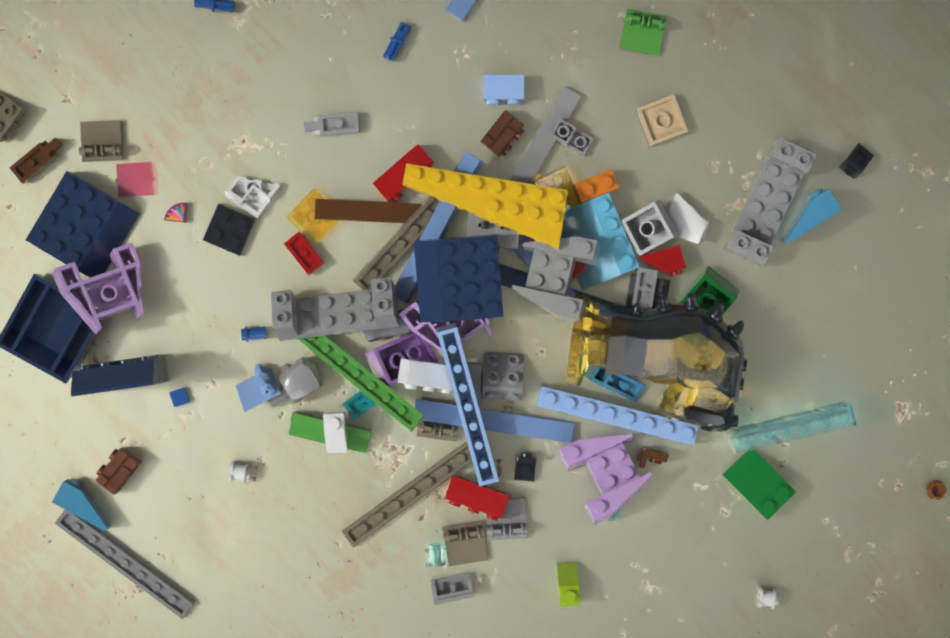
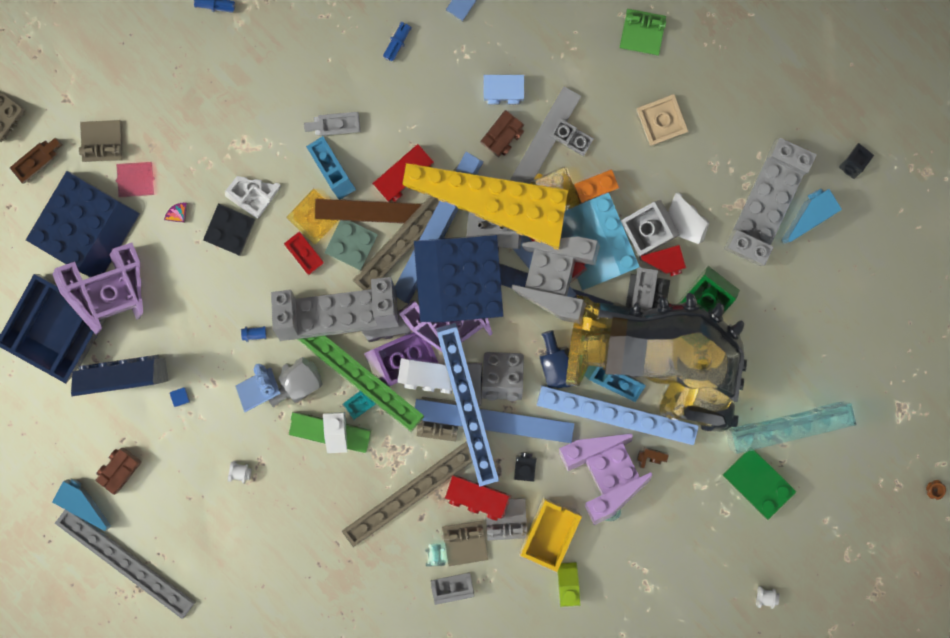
(331, 168): none -> dark azure slope
(351, 244): none -> sand green plate
(550, 534): none -> yellow piece
(554, 361): none -> dark blue piece

